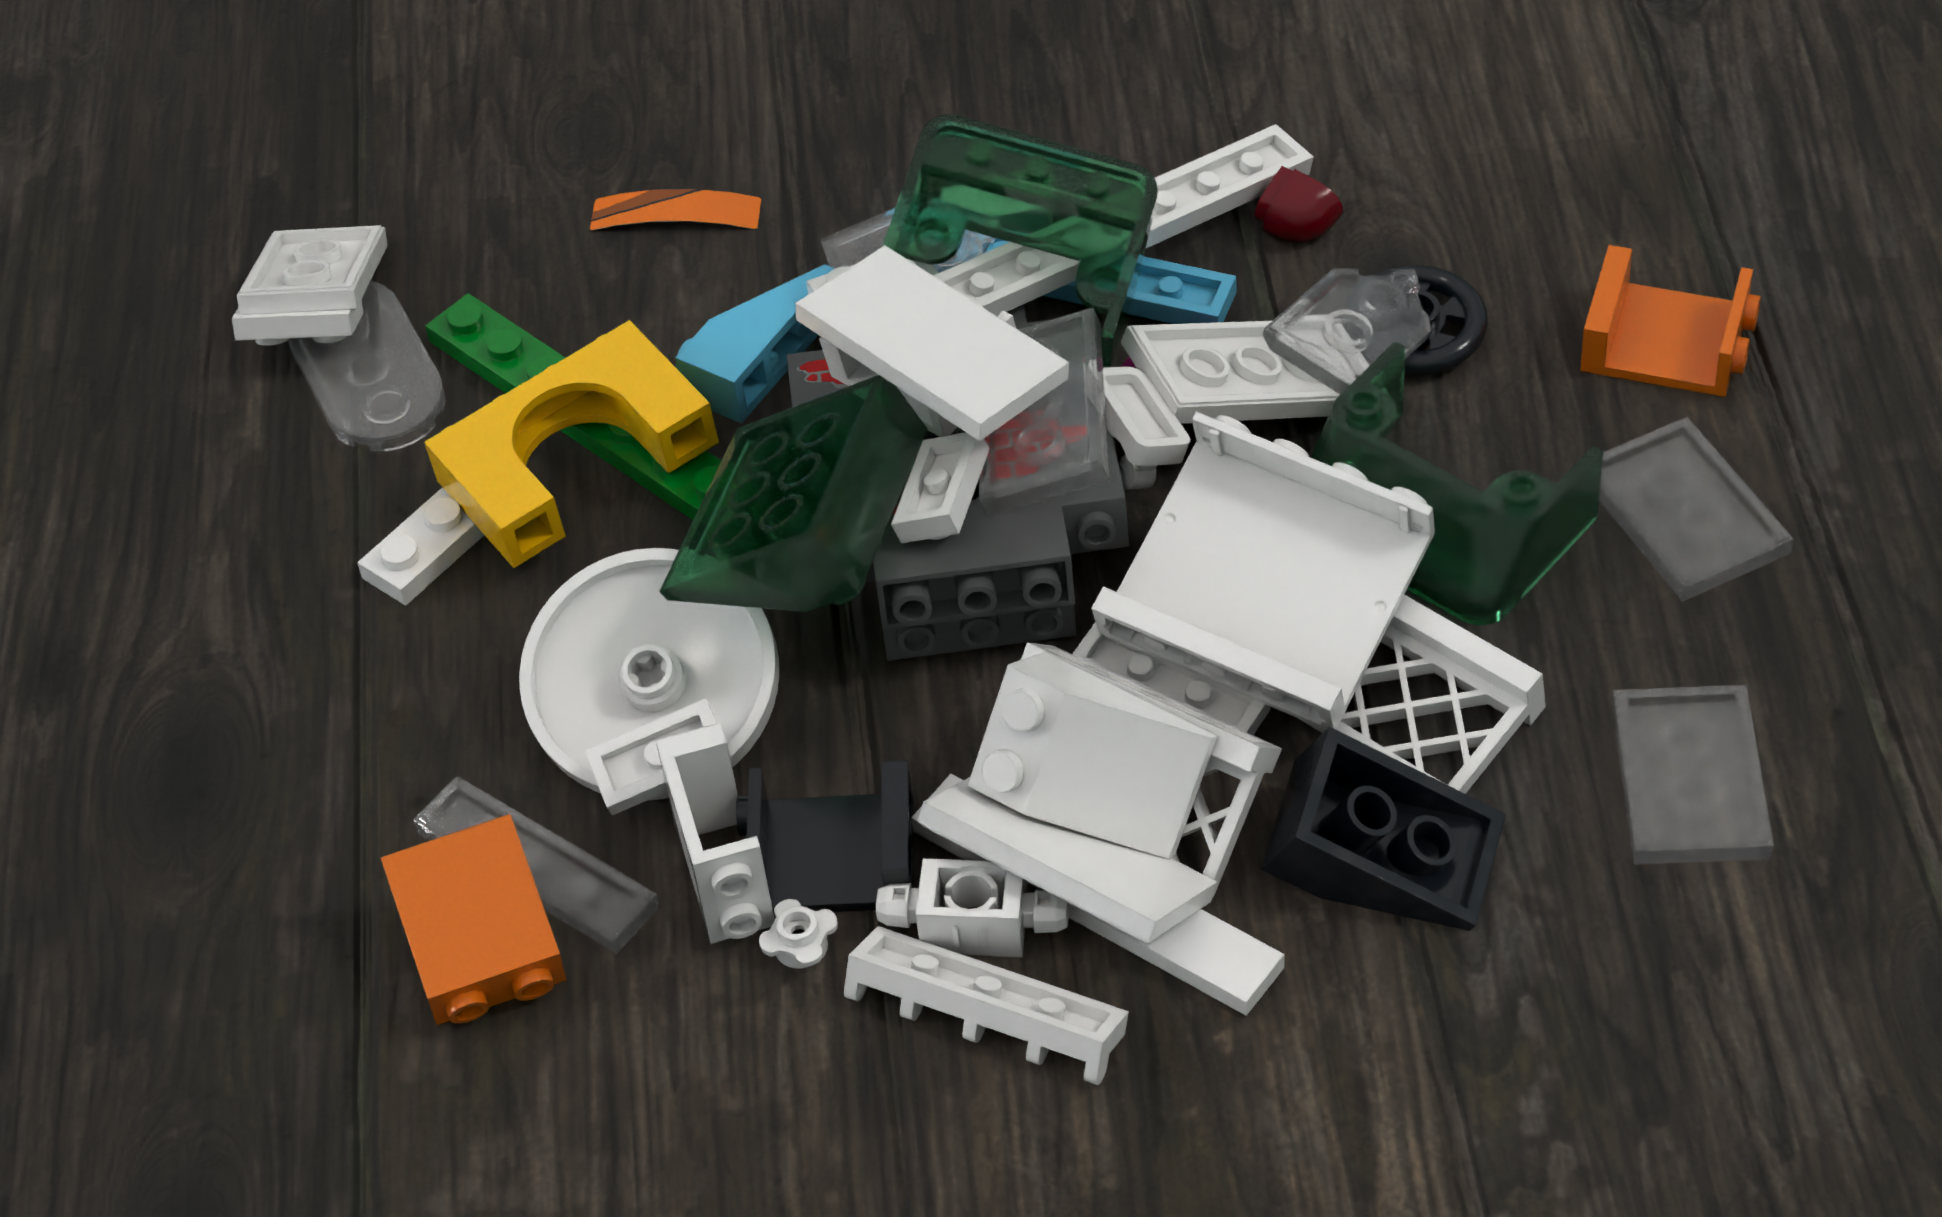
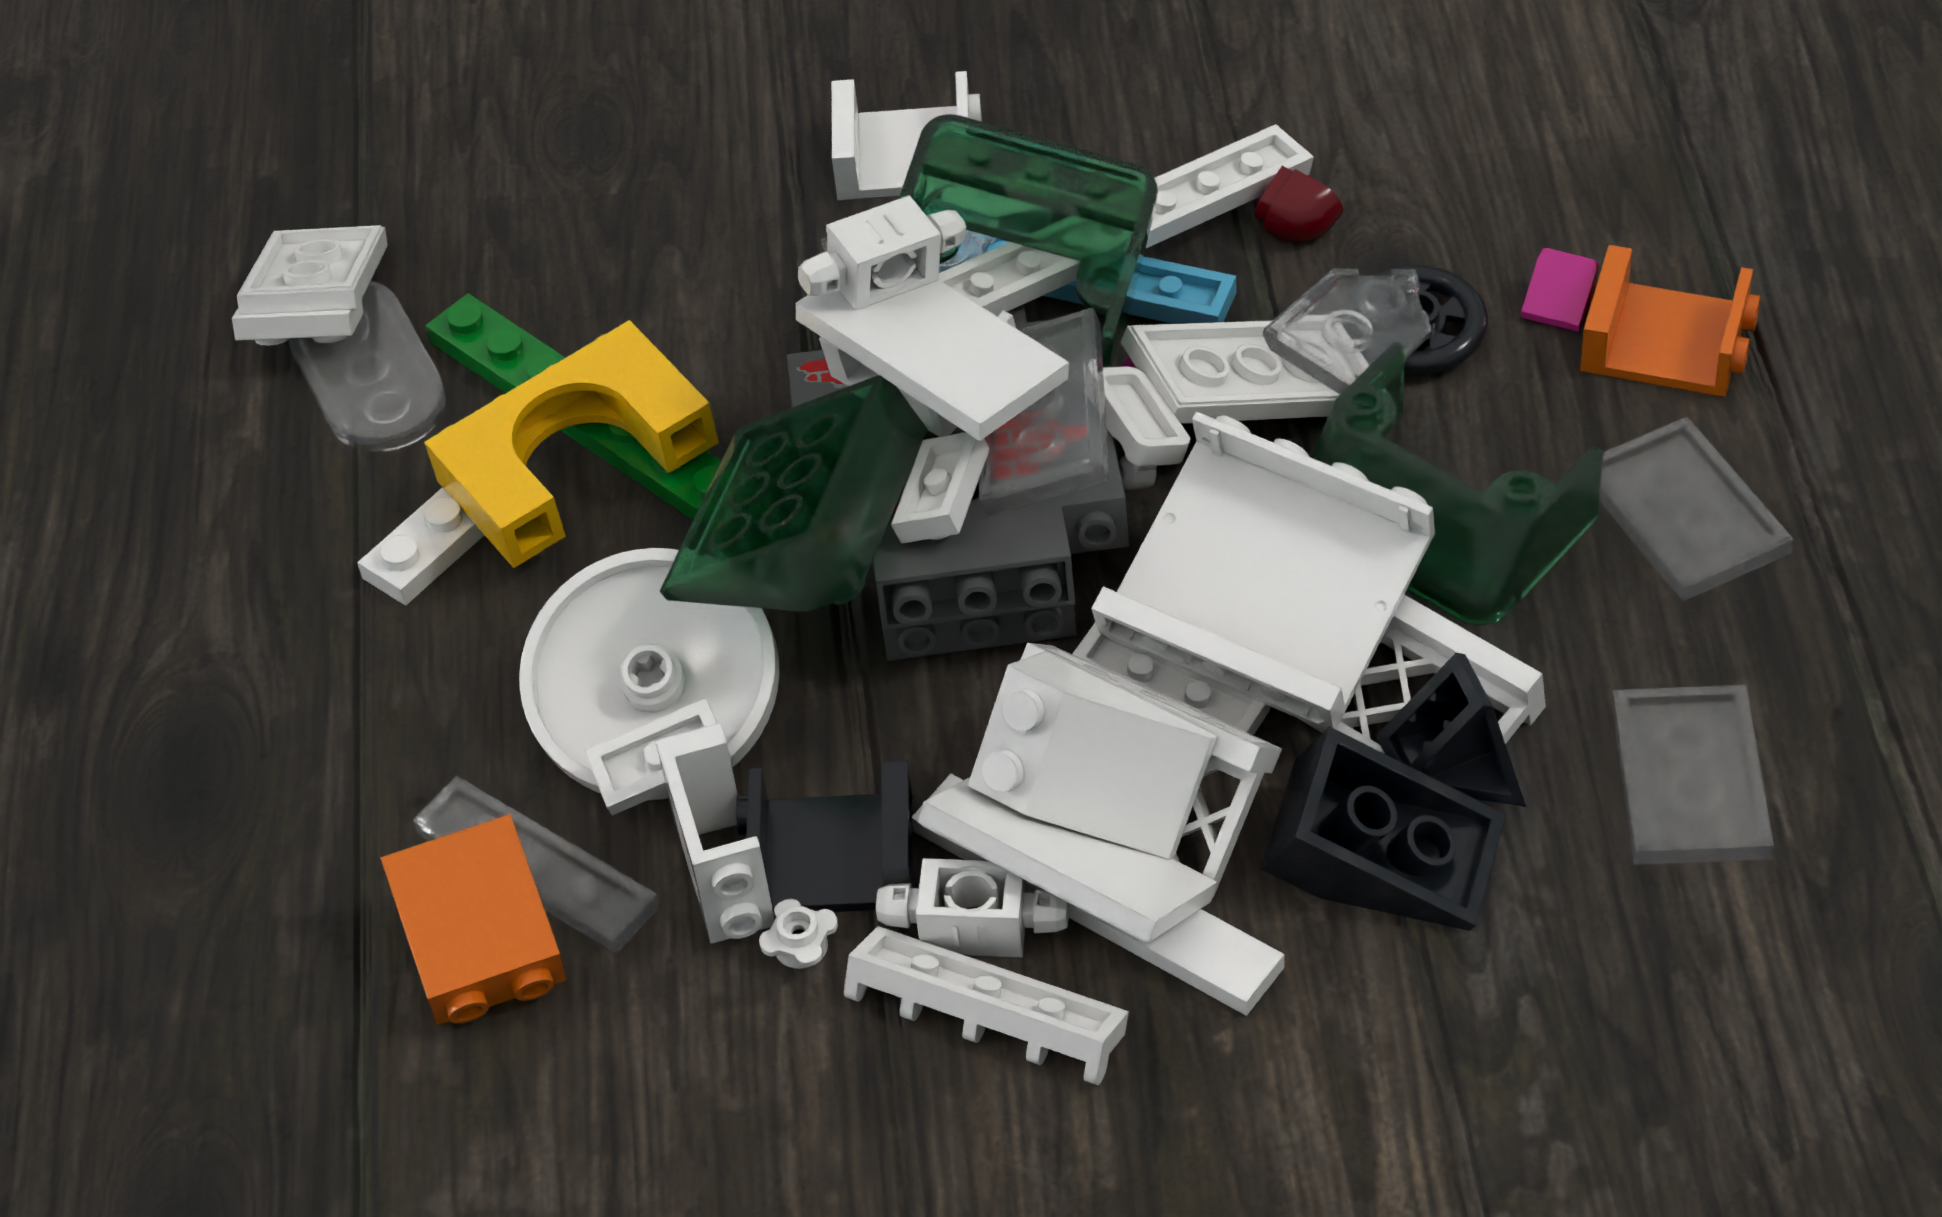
(676, 205): orange sticker -> none
(746, 348): medium azure slope -> none
(877, 147): none -> white panel
(882, 252): none -> white piece
(1454, 736): none -> black slope
(1561, 289): none -> dark pink slope

